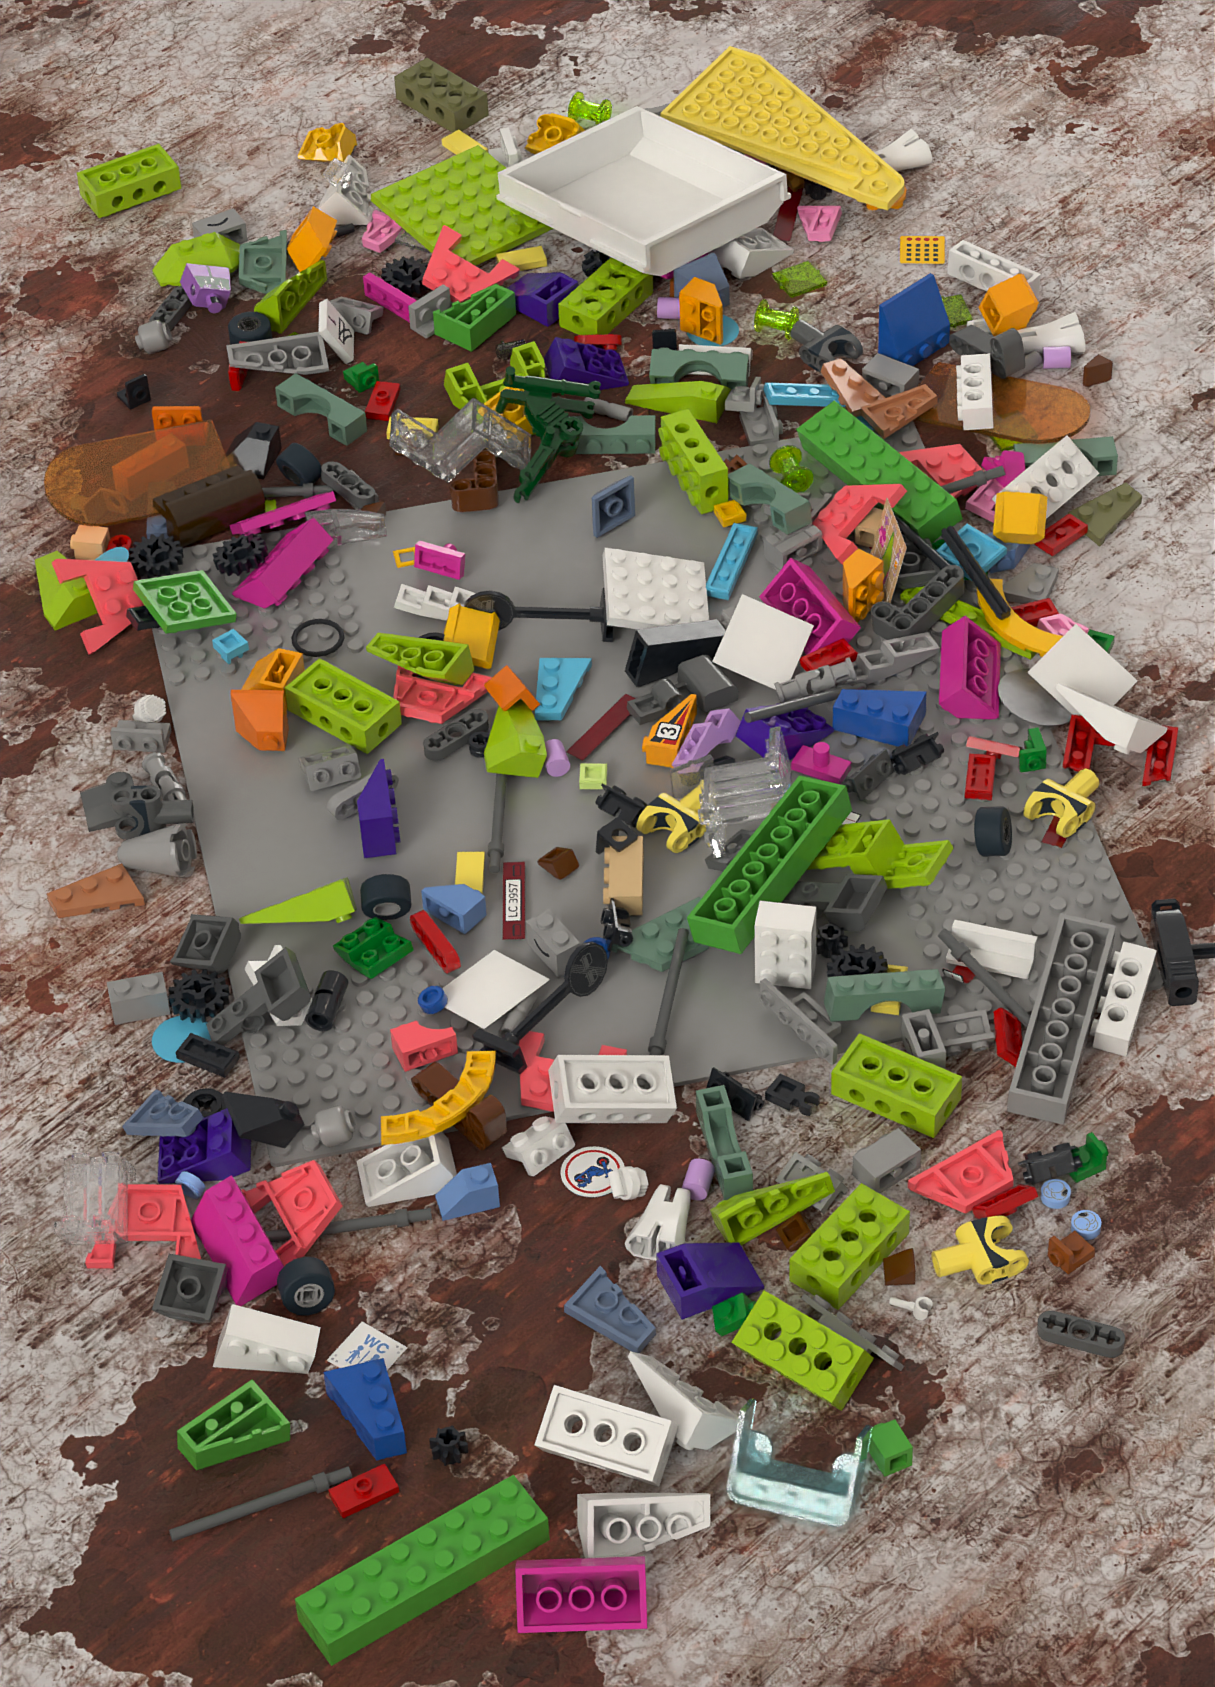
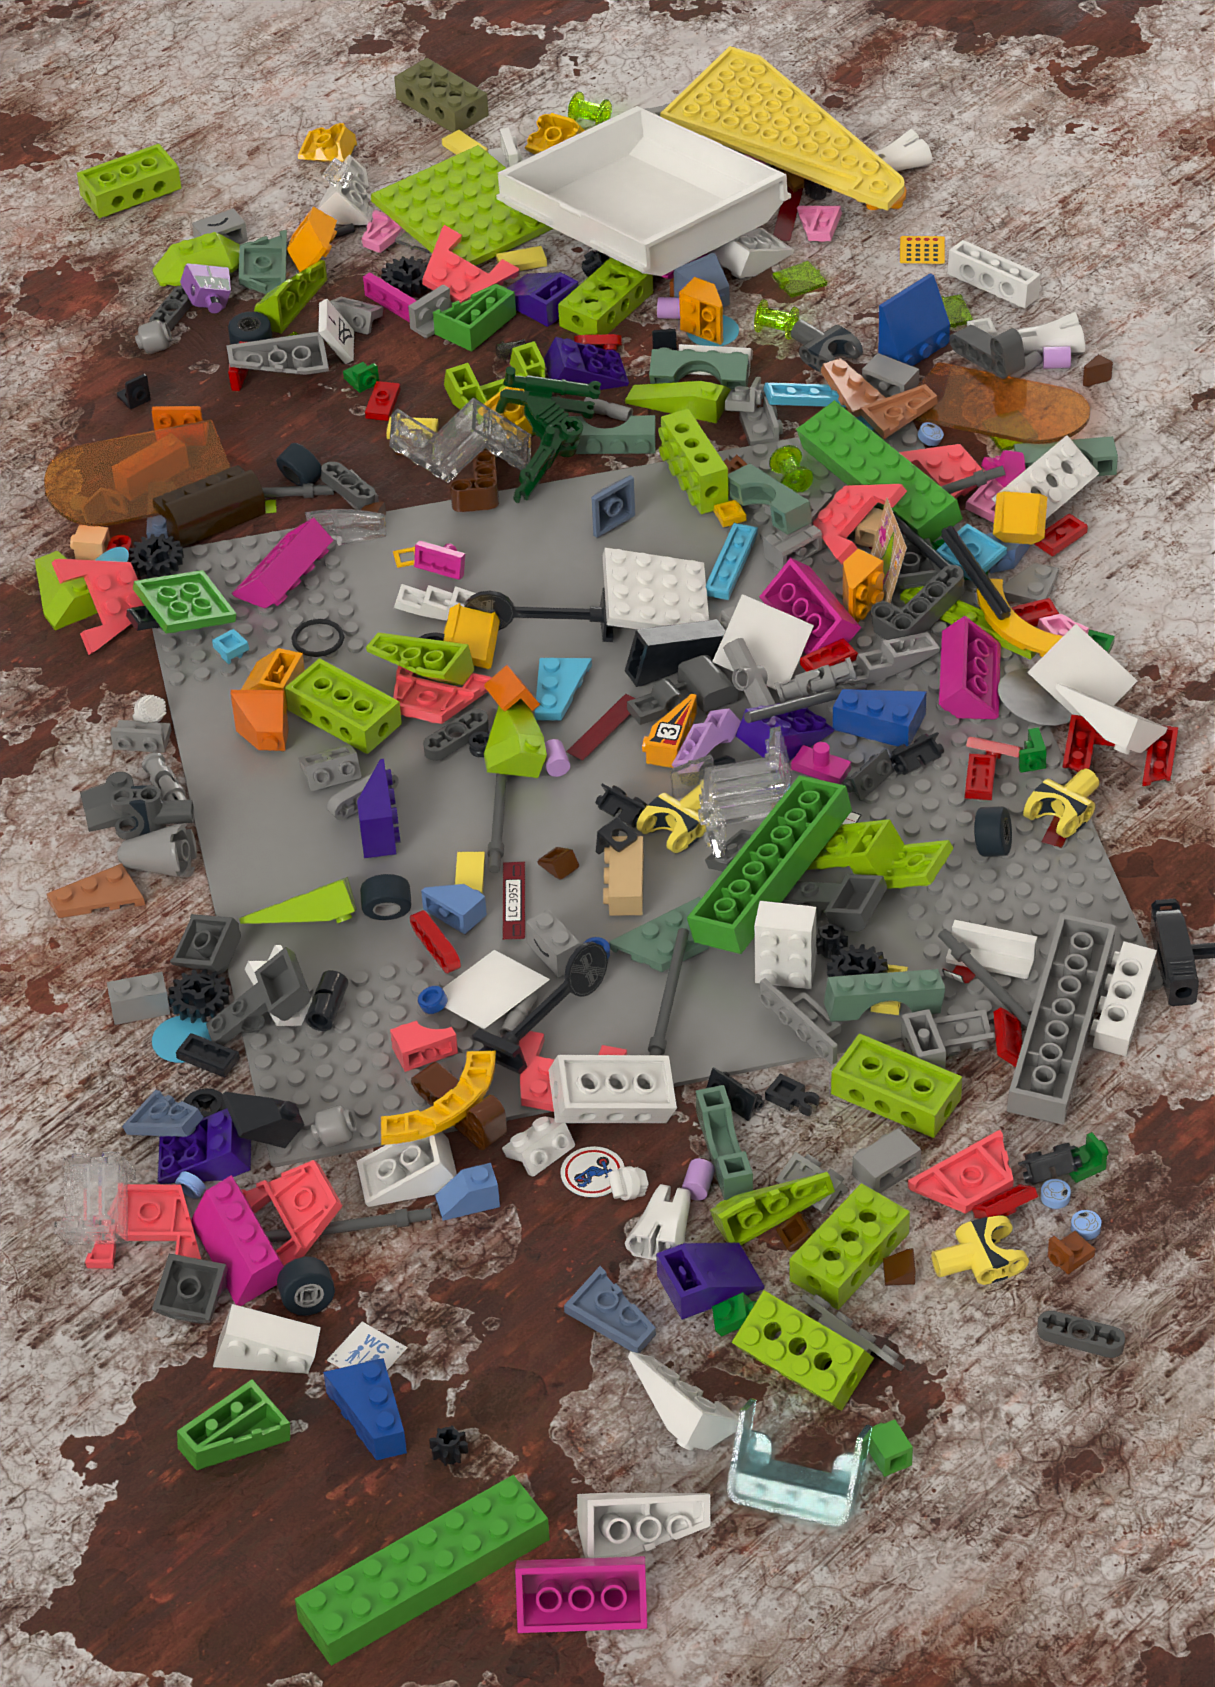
(240, 554): black gear -> none
(255, 448): black slope -> none
(290, 512): dark pink plate -> none
(302, 396): sand green arch -> none
(319, 1483): dark grey bar -> none
(363, 1490): red plate -> none
(372, 947): green slope -> none
(592, 776): yellowish green tile -> none
(614, 1455): white brick -> none
(616, 926): black hinge -> none
(748, 675): none -> light grey piece
(918, 1312): white hand -> none
(930, 434): none -> light blue tile
(975, 392): white brick -> none
(1008, 305): light orange slope -> none
(1107, 511): olive wing -> none

